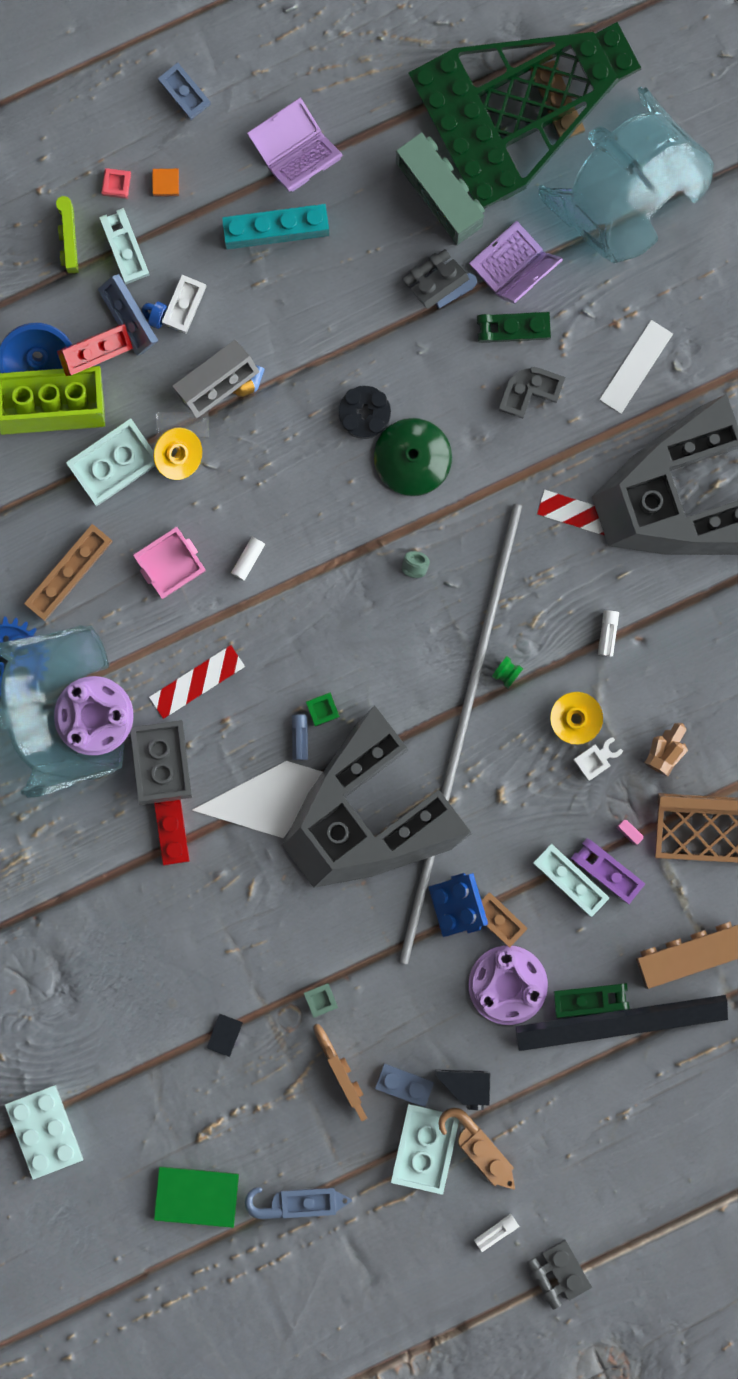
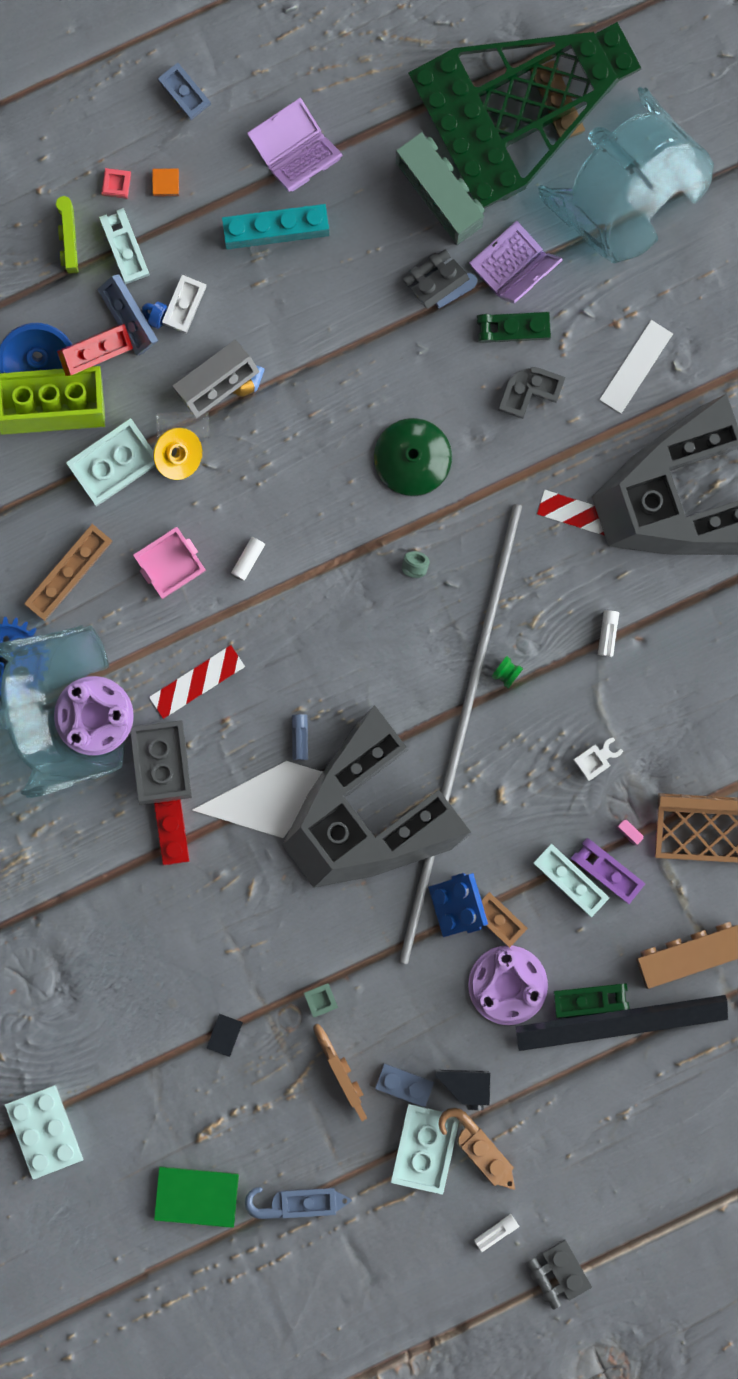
(322, 709): green plate -> none
(353, 421): black plate -> none
(586, 708): yellow dish -> none
(667, 750): medium nougat rock -> none

